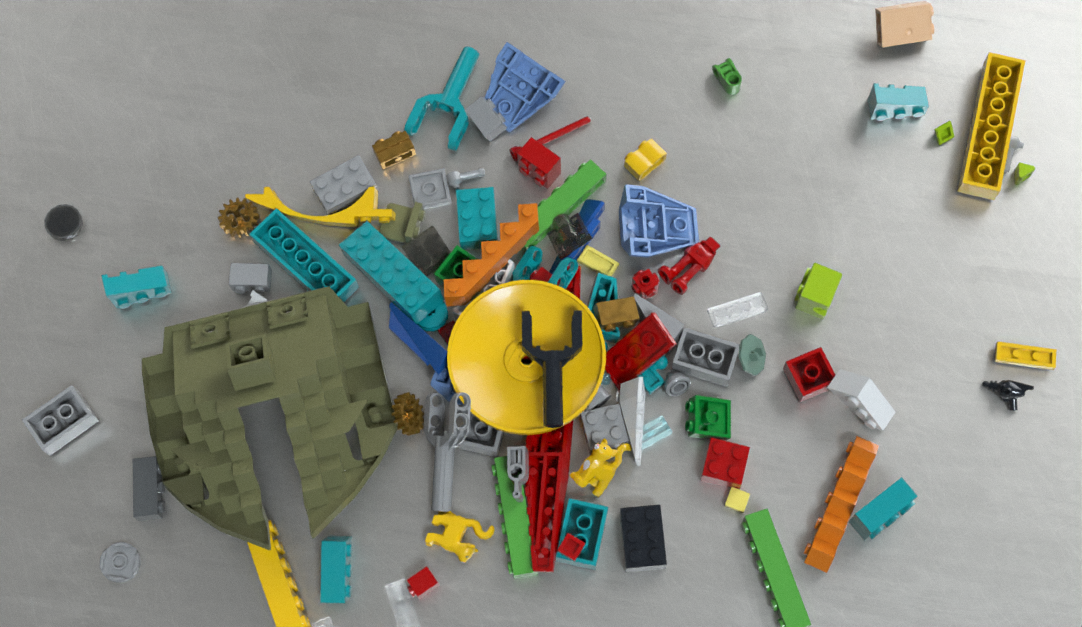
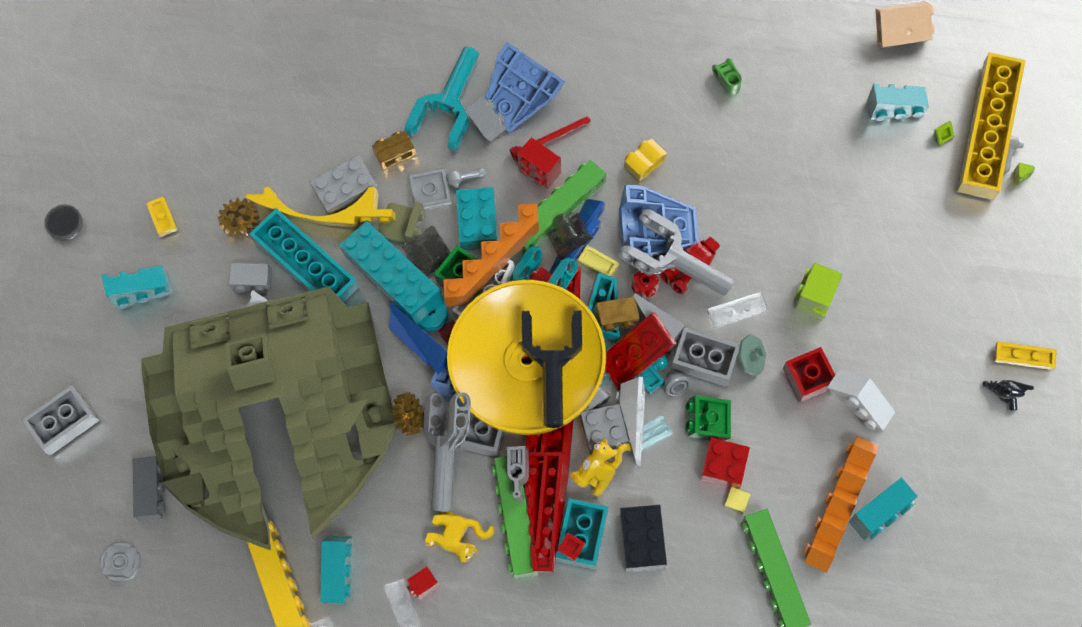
(161, 216): none -> yellow plate
(674, 257): none -> light grey piece

